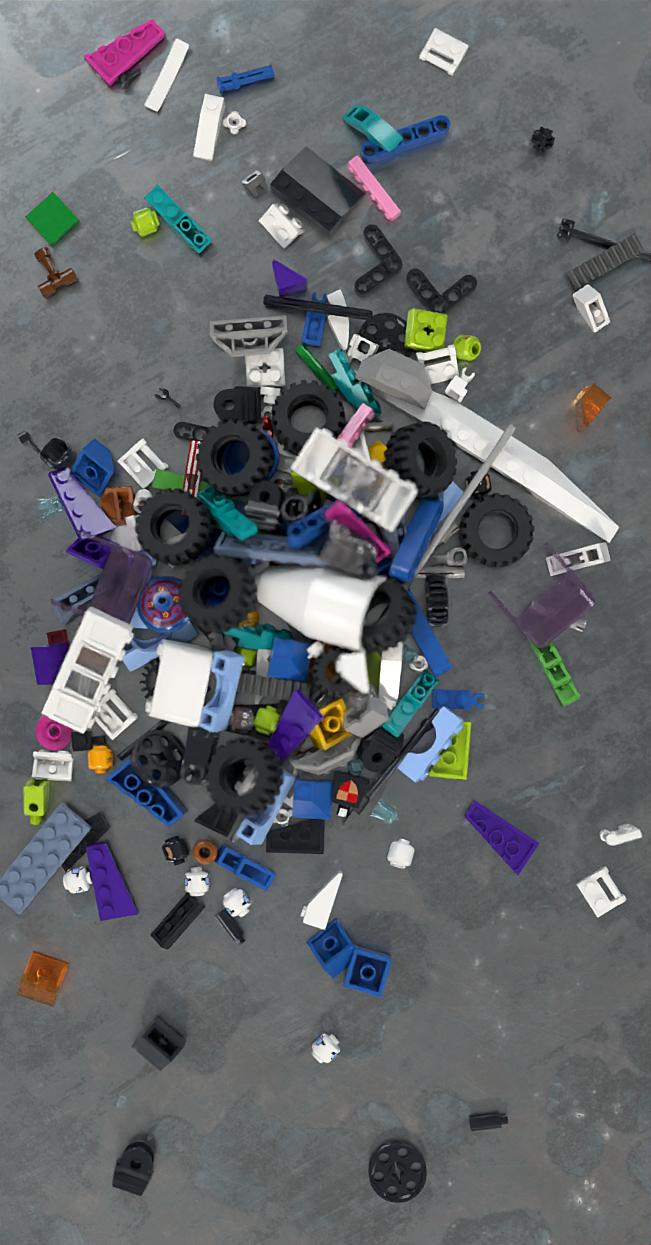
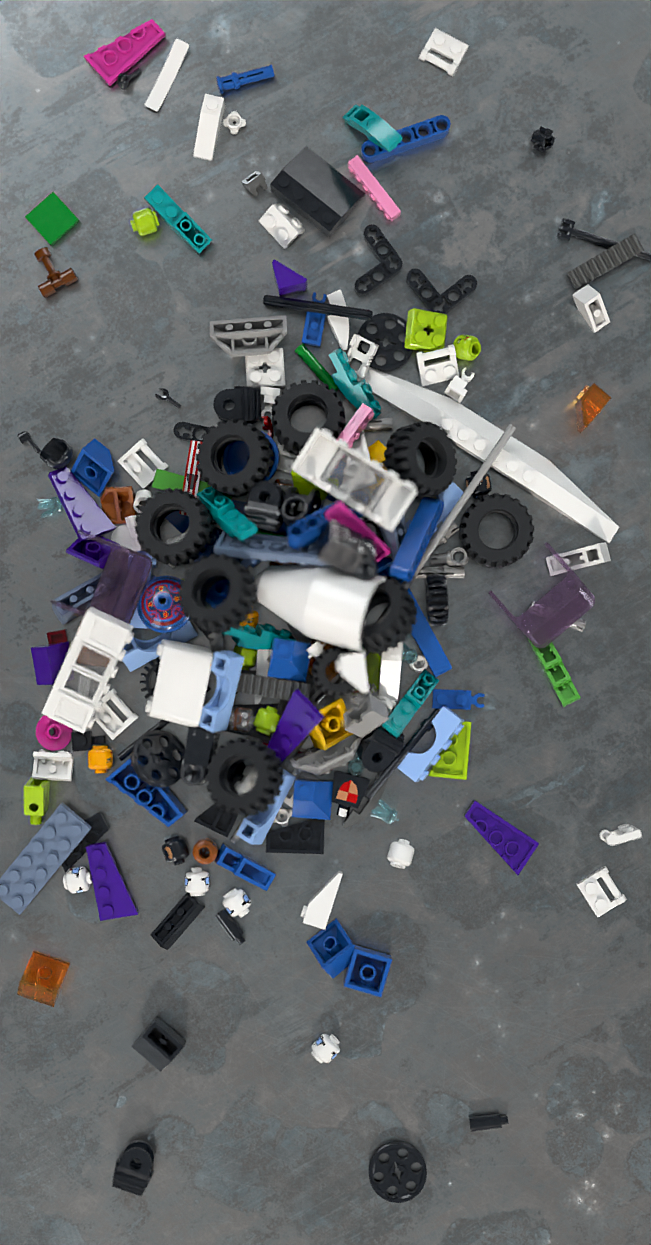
(397, 376): light grey wedge -> none

